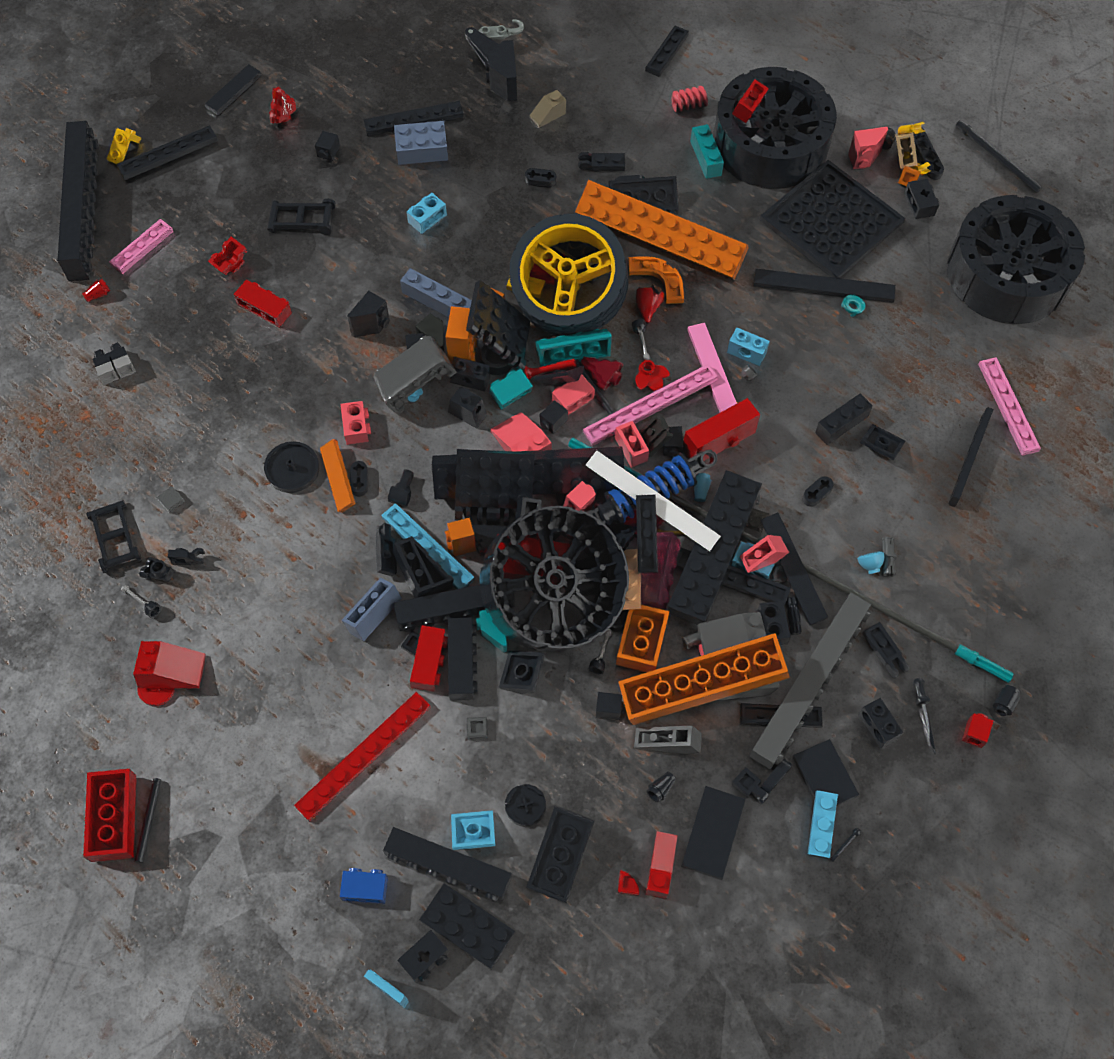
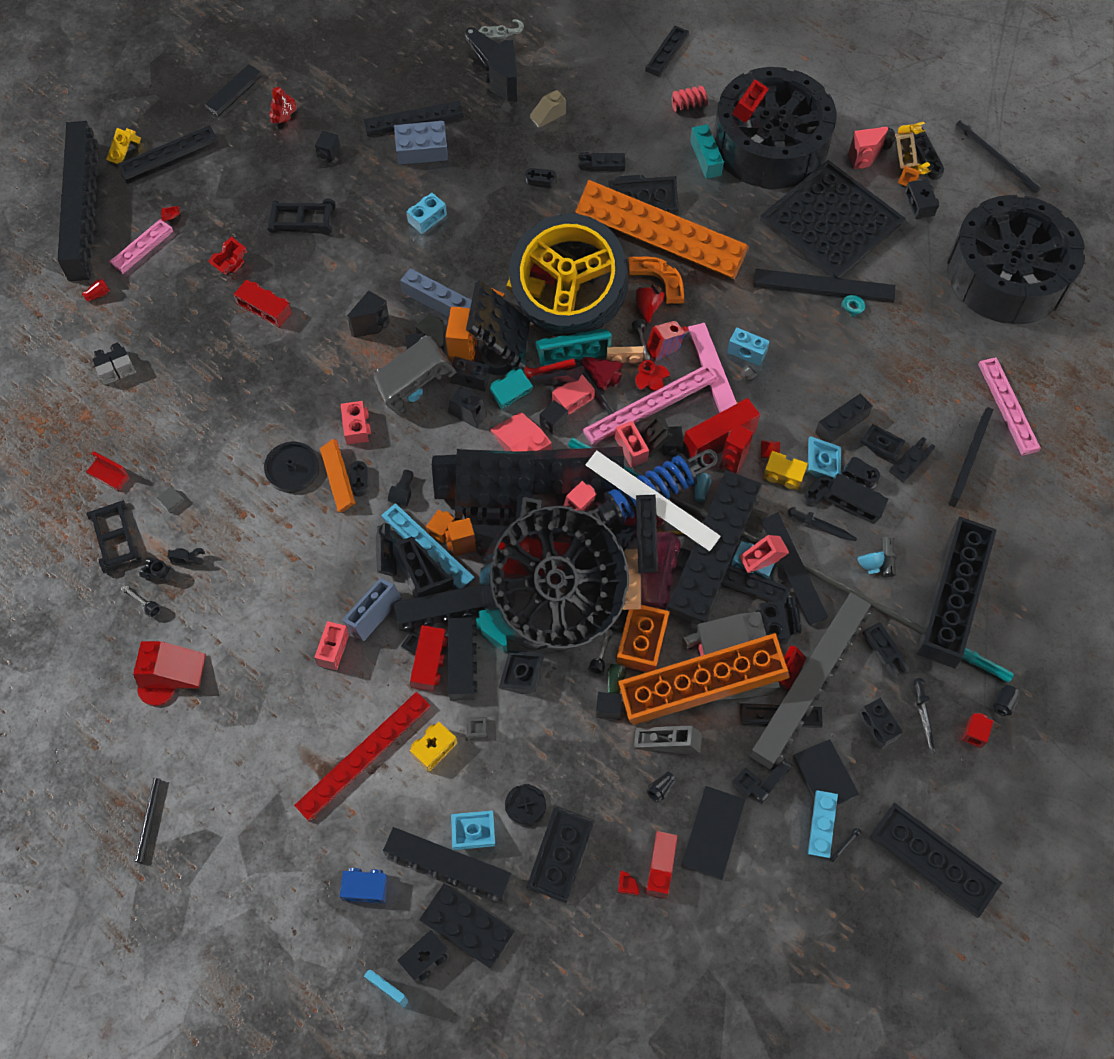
(107, 472): none -> red panel
(110, 815): red brick -> none
(170, 213): none -> red tile
(332, 645): none -> coral brick
(428, 756): none -> yellow brick
(438, 525): none -> orange brick
(614, 674): none -> clear green cone
(625, 354): none -> light nougat plate
(666, 339): none -> red torso
(736, 449): none -> red brick
(769, 446): none -> red slope
(784, 471): none -> yellow brick
(794, 661): none -> red plate
(809, 519): none -> black sword
(823, 458): none -> medium azure slope
(856, 498): none -> black brick
(862, 472): none -> black piece
(911, 461): none -> black hinge
(936, 860): none -> black plate
(956, 593): none -> black brick

